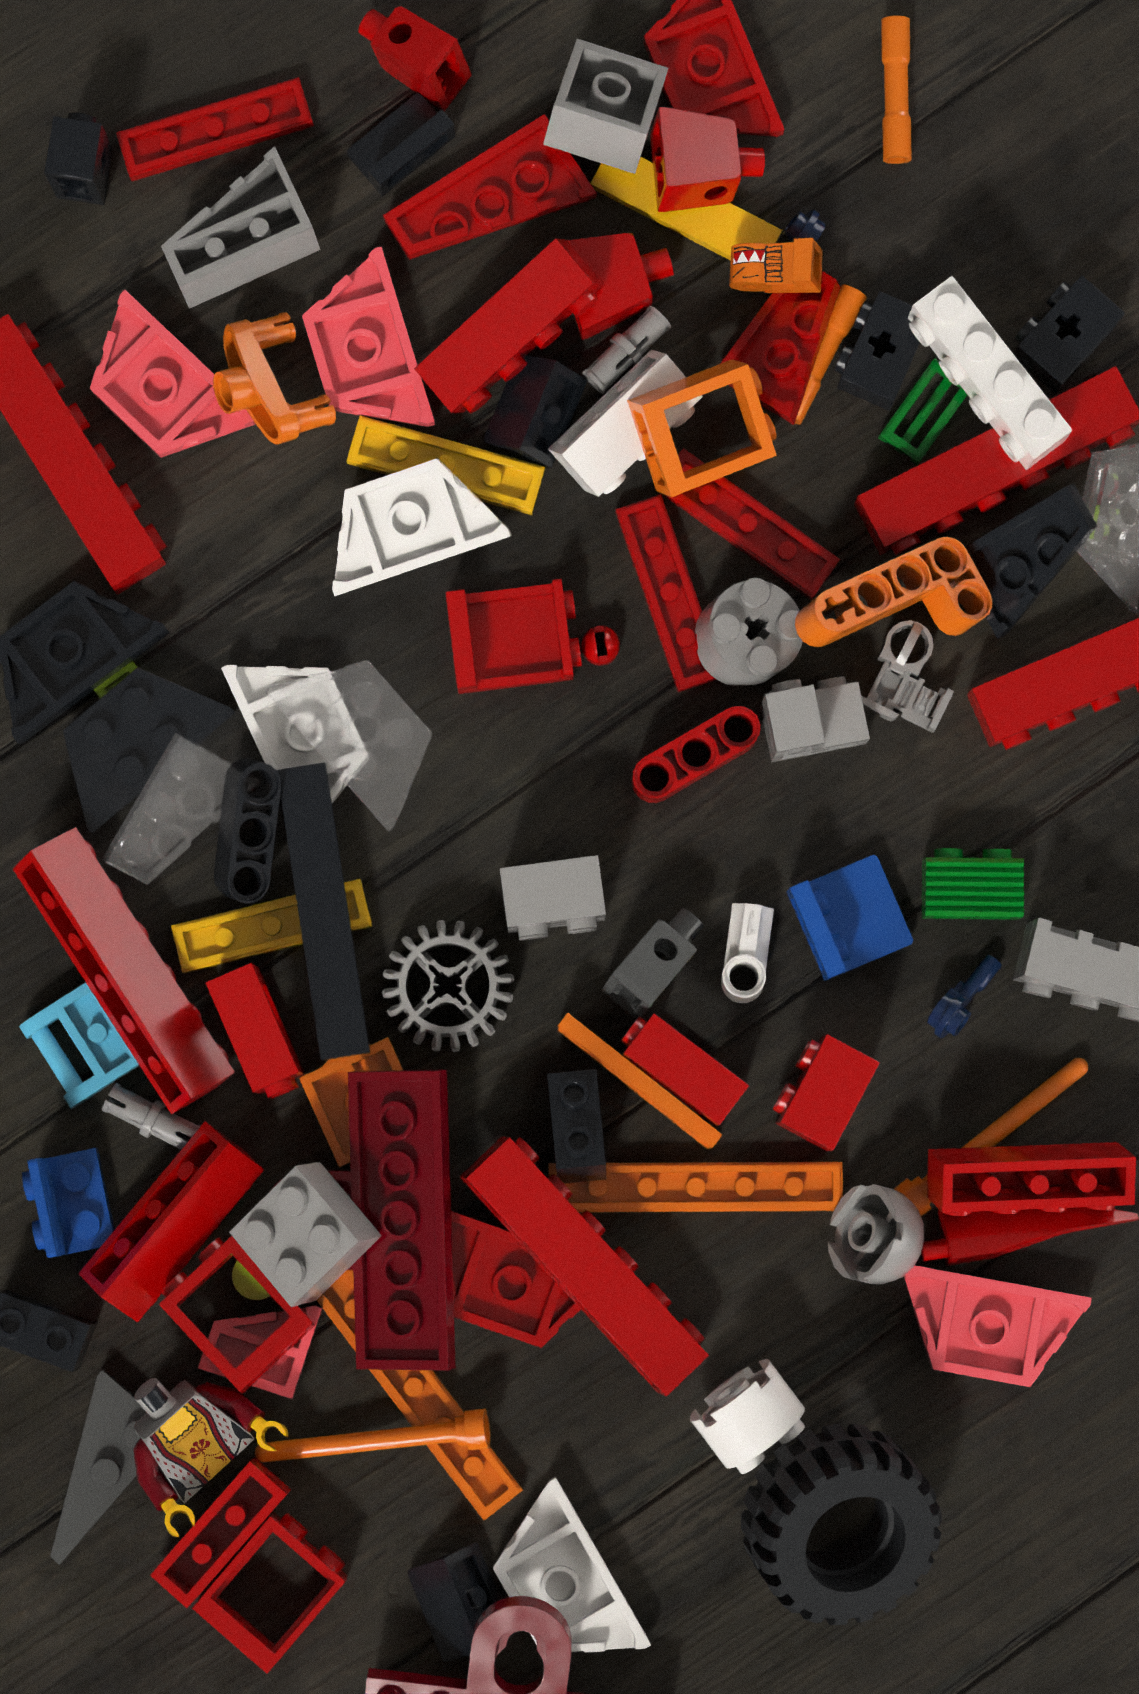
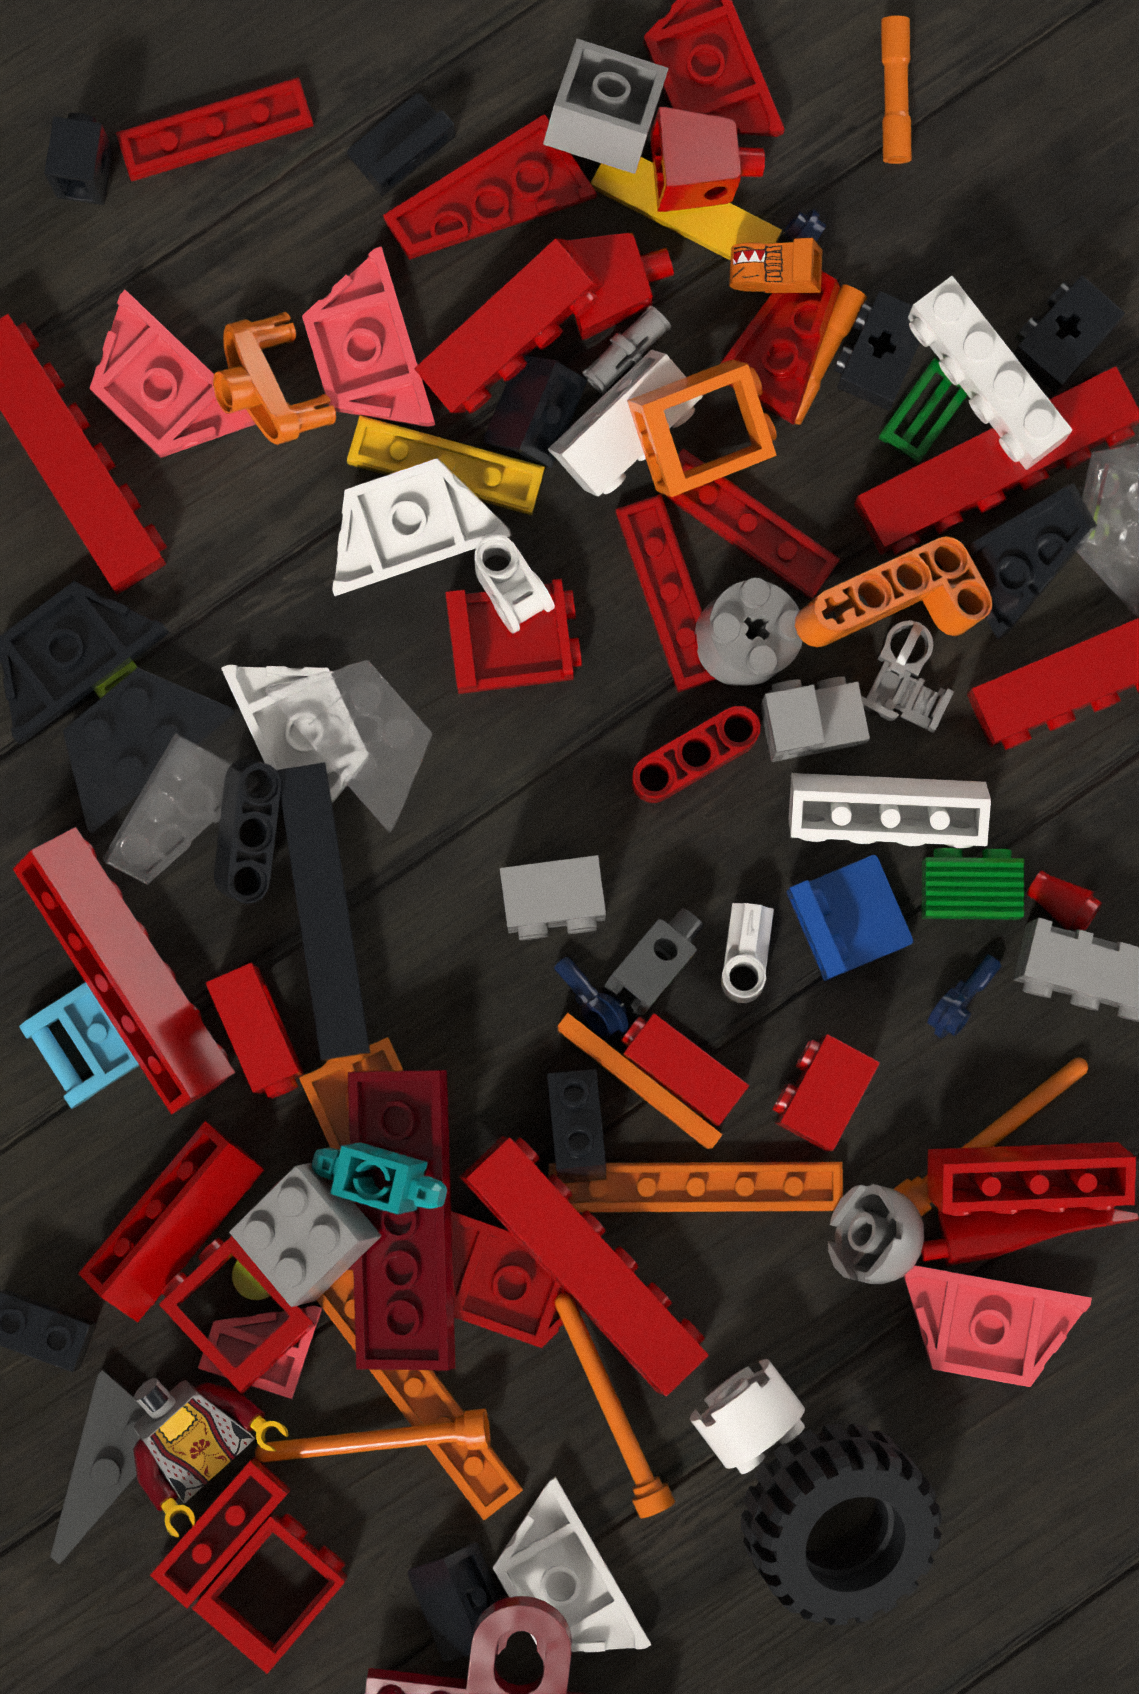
(69, 1202): blue bracket -> none
(149, 1117): light grey pin -> none
(242, 235): light grey wedge -> none
(253, 930): yellow tile -> none
(409, 1185): none -> teal piece
(417, 54): red torso -> none
(419, 955): light grey gear -> none
(514, 590): none -> white piece
(589, 645): red hinge -> none
(603, 1014): none -> dark blue plate
(650, 1493): none -> orange piece
(889, 810): none -> white brick
(1066, 902): none -> red cone

